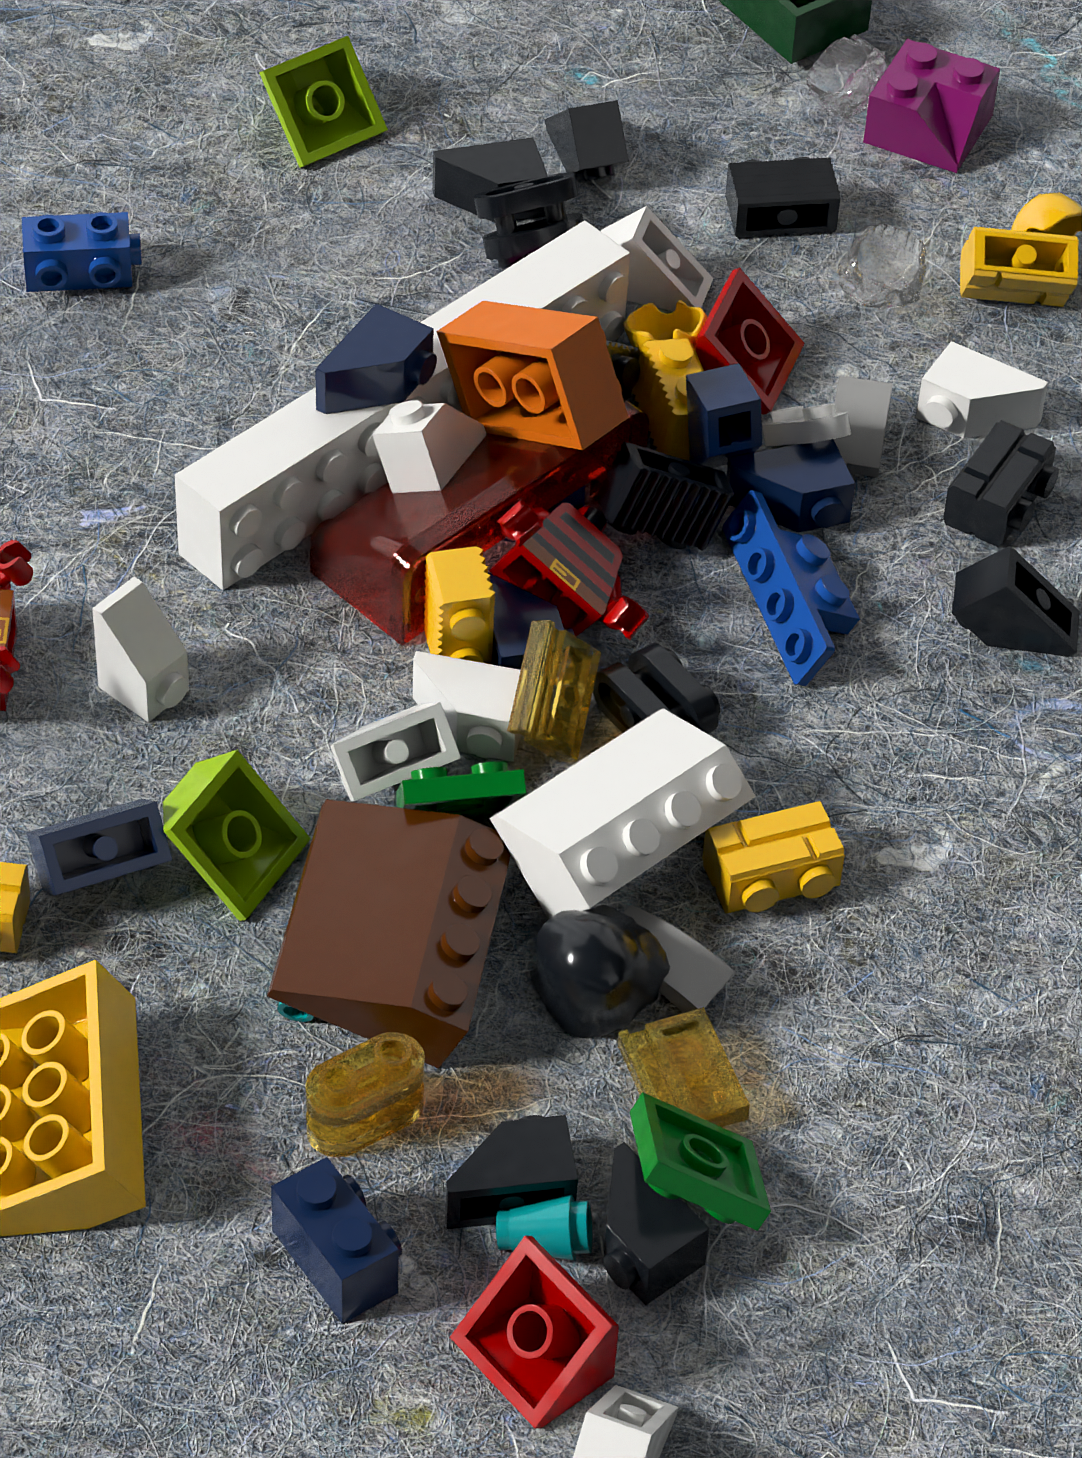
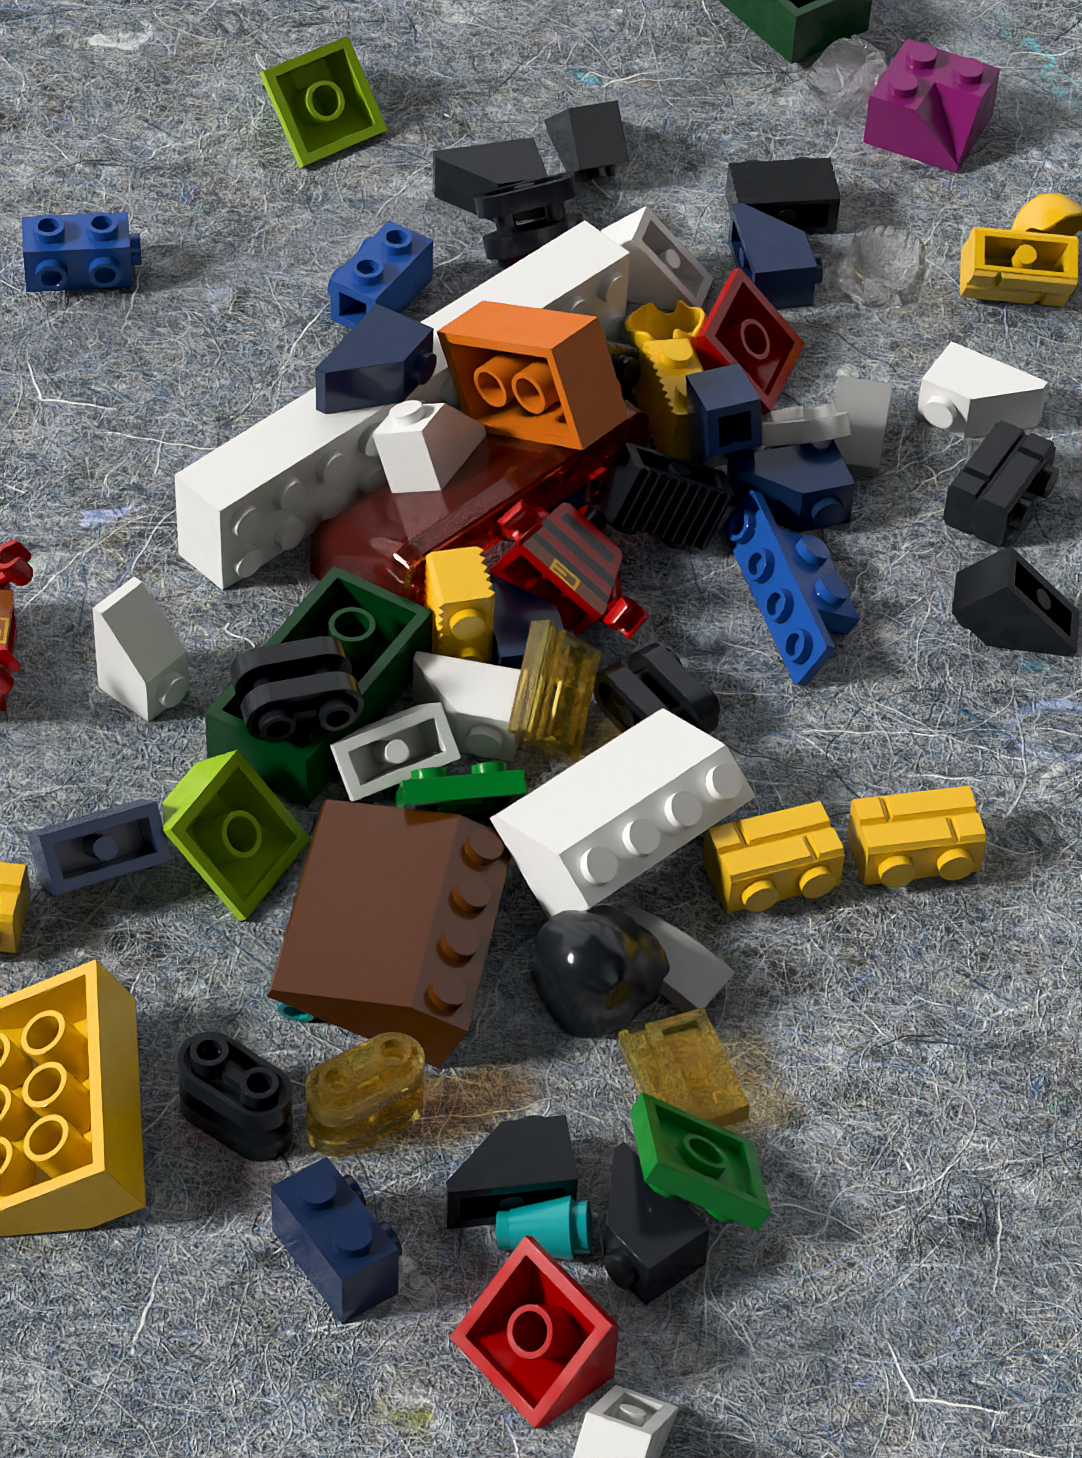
(235, 1096): none -> black brick
(296, 688): none -> black brick
(381, 641): none -> dark green brick
(384, 271): none -> blue brick
(774, 257): none -> dark blue slope
(916, 836): none -> yellow brick

